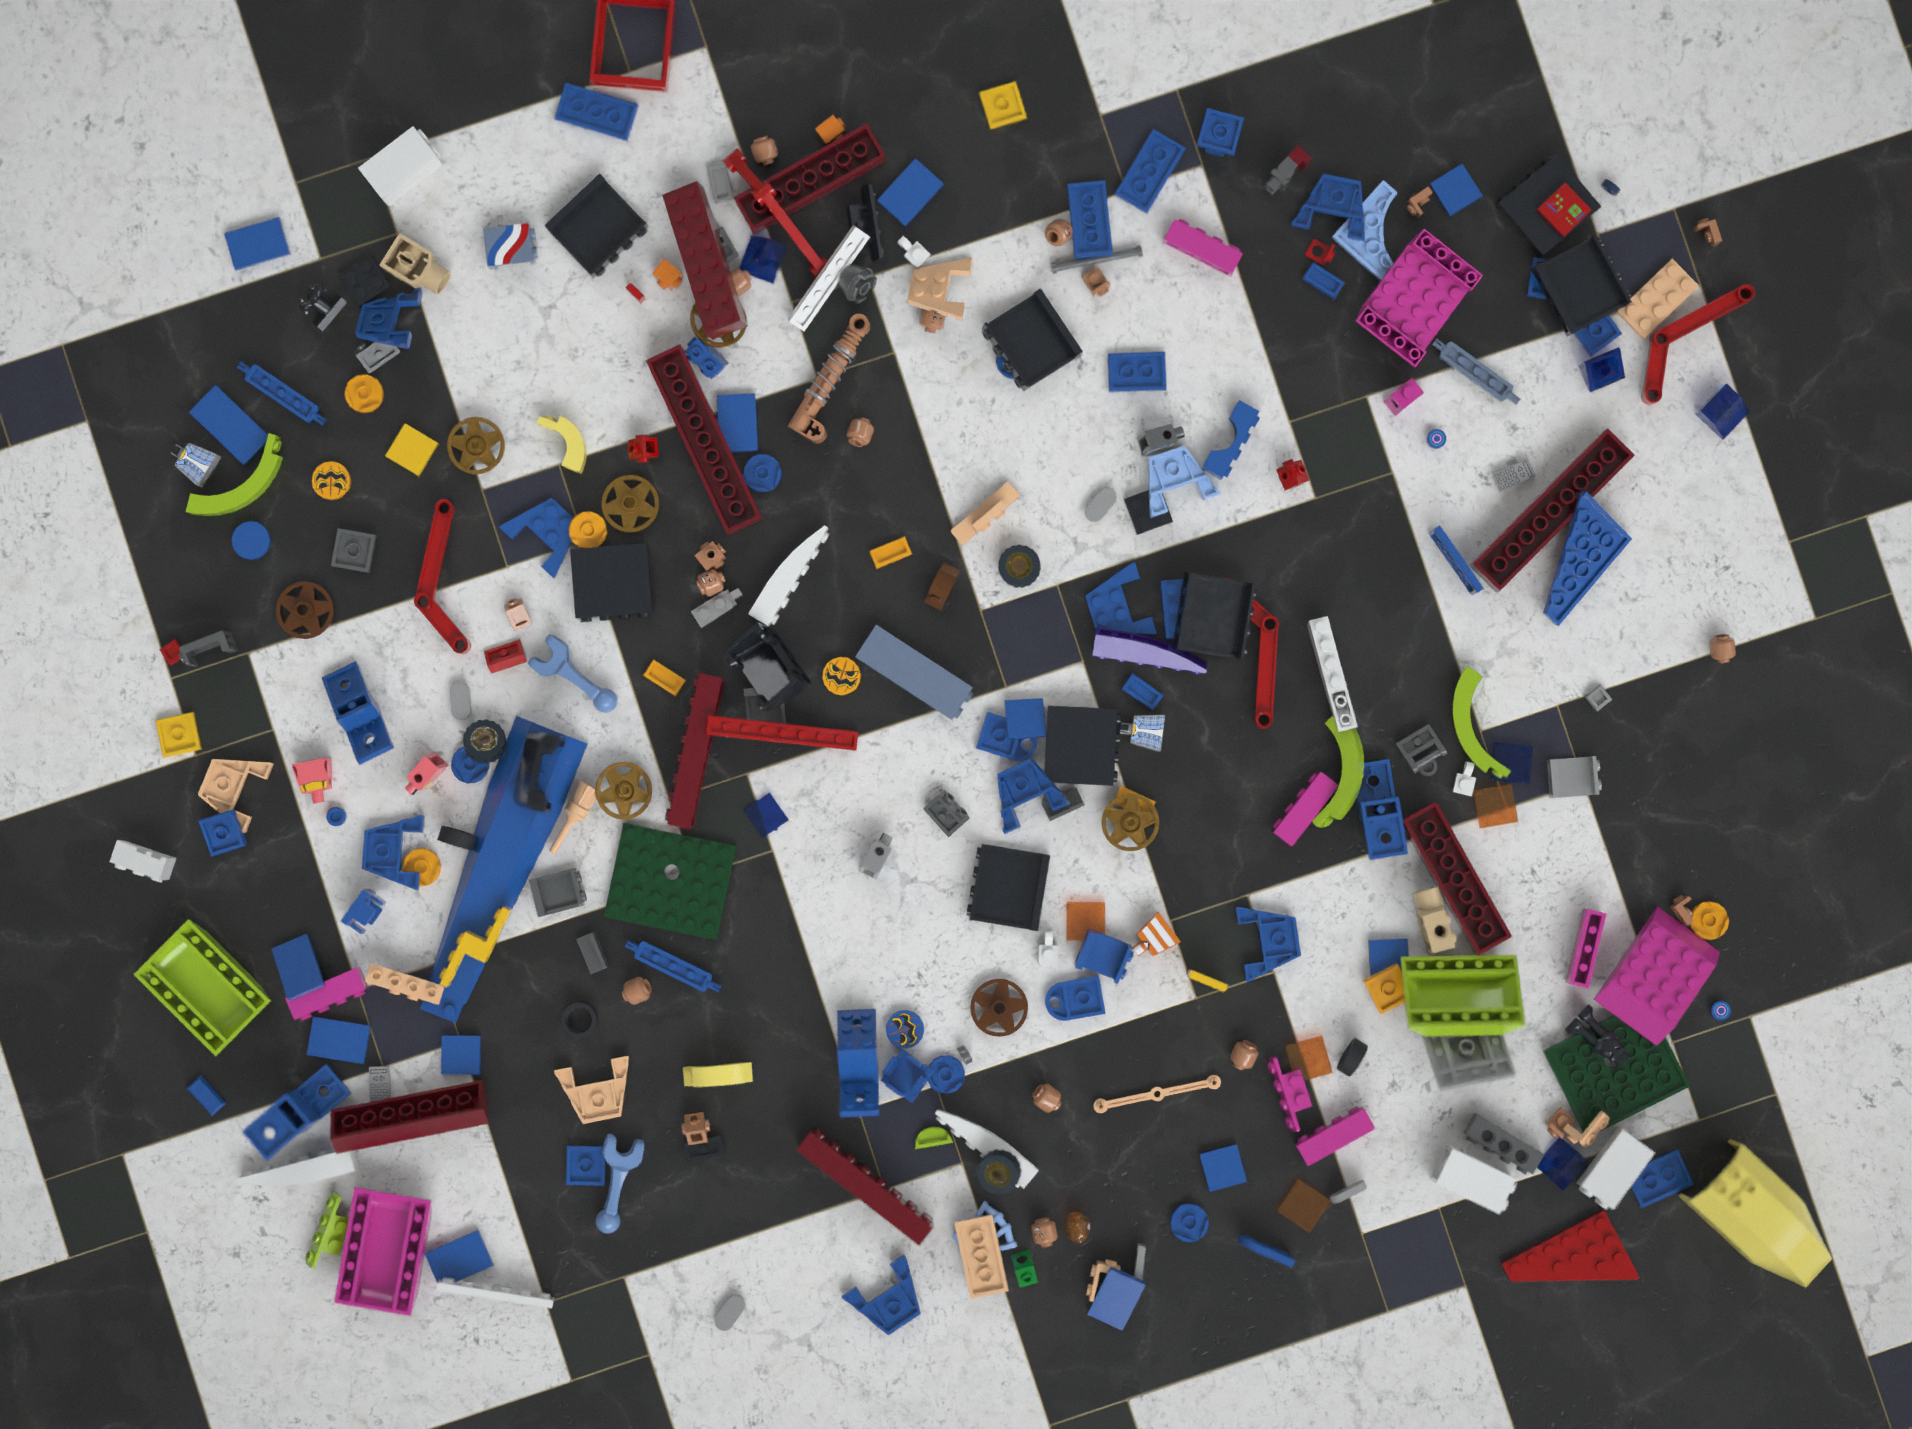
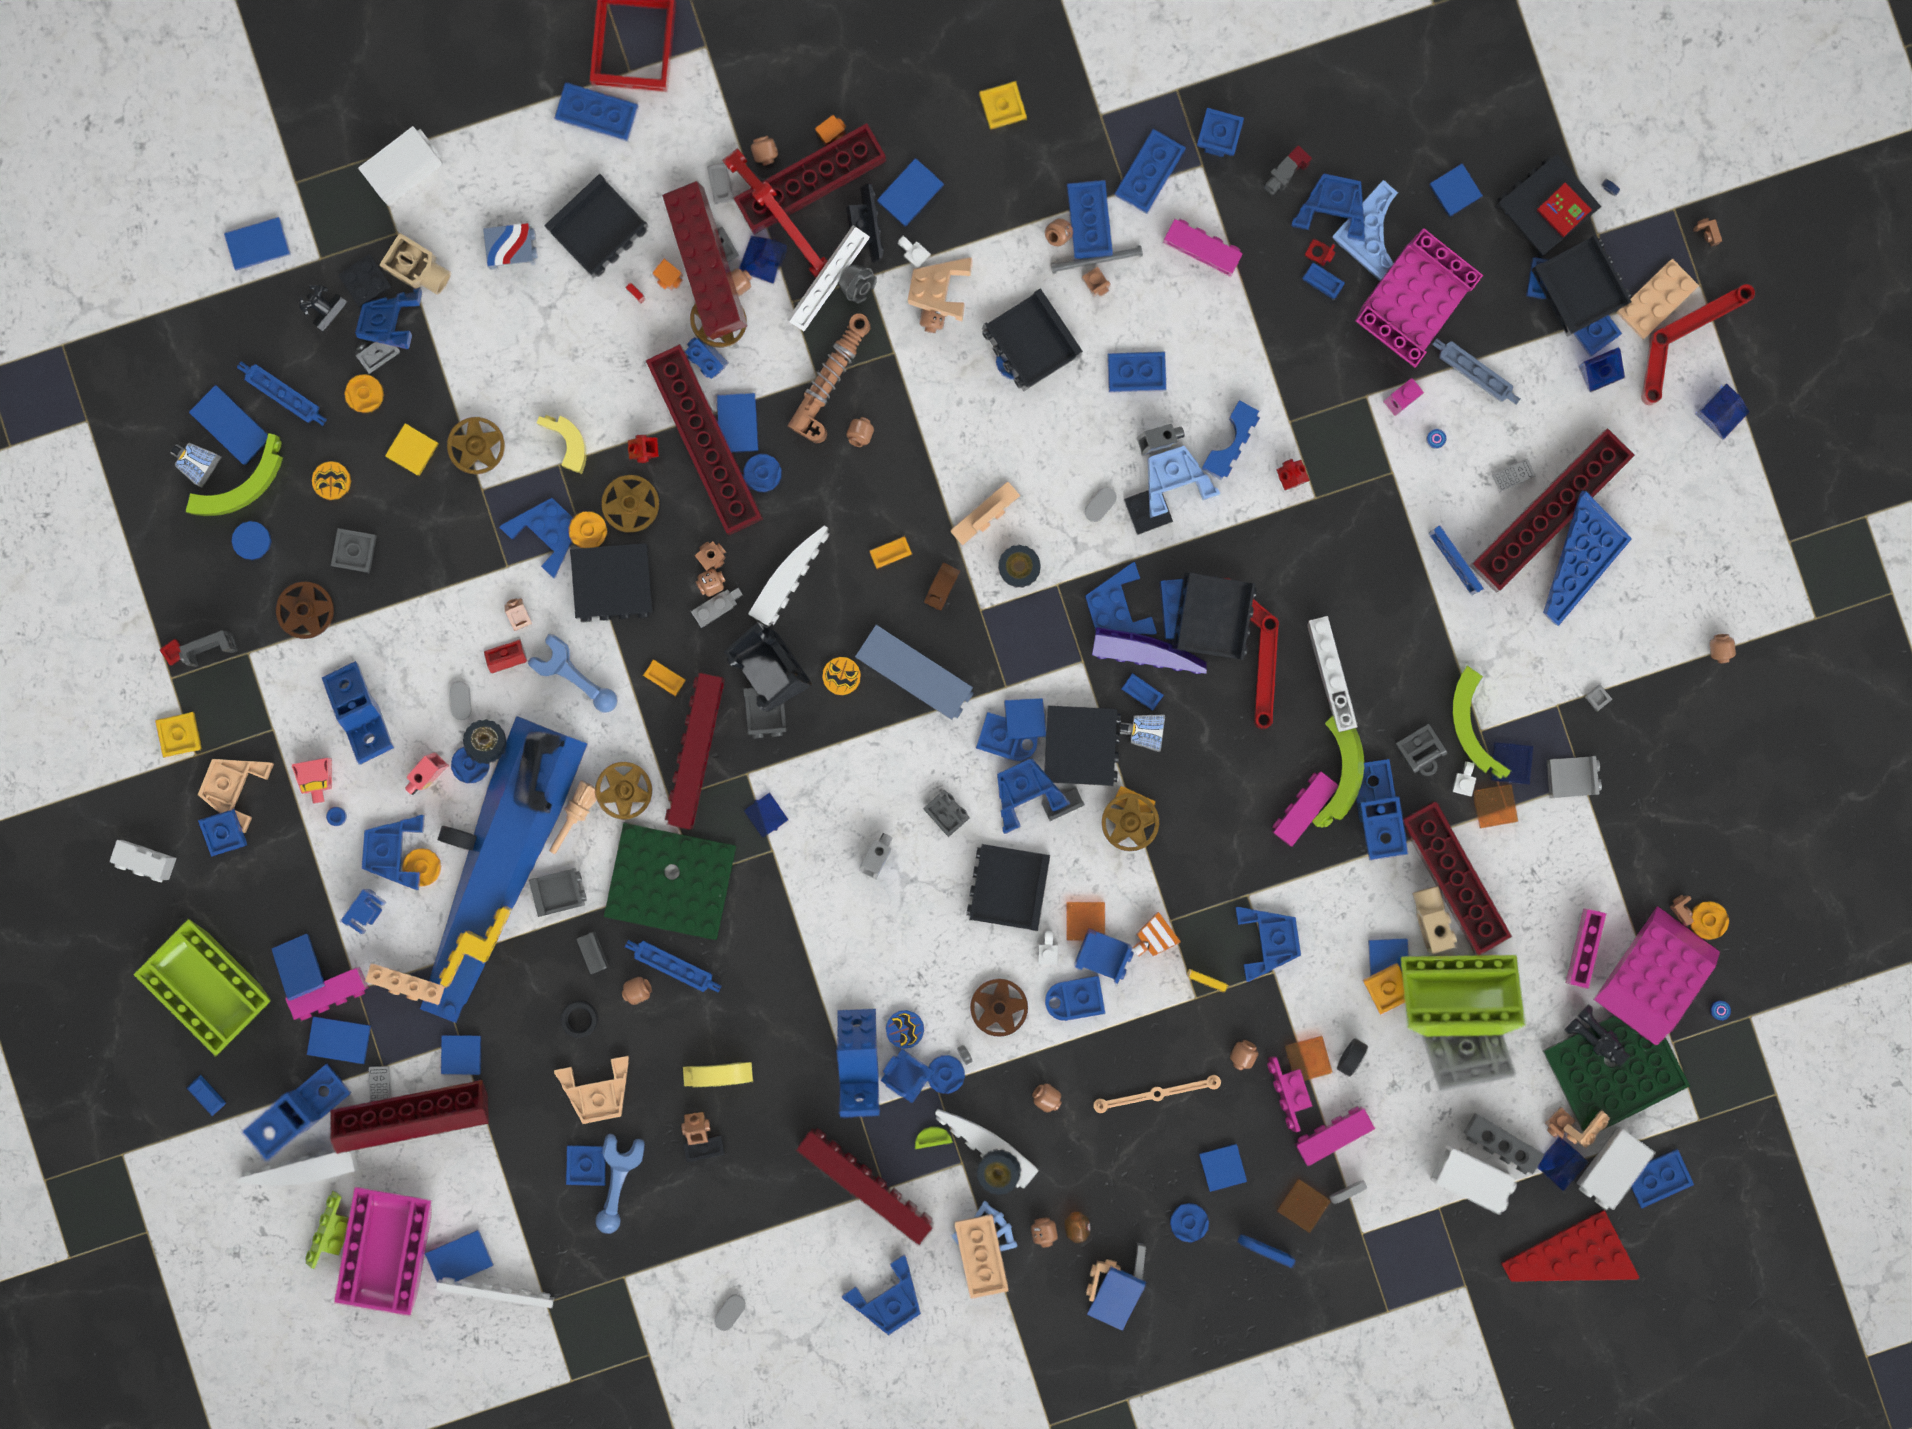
(430, 576): red piece -> none
(781, 732): red tile -> none
(1024, 1272): green bracket -> none
(1420, 198): nougat bracket -> none
(1762, 1219): light yellow windscreen -> none

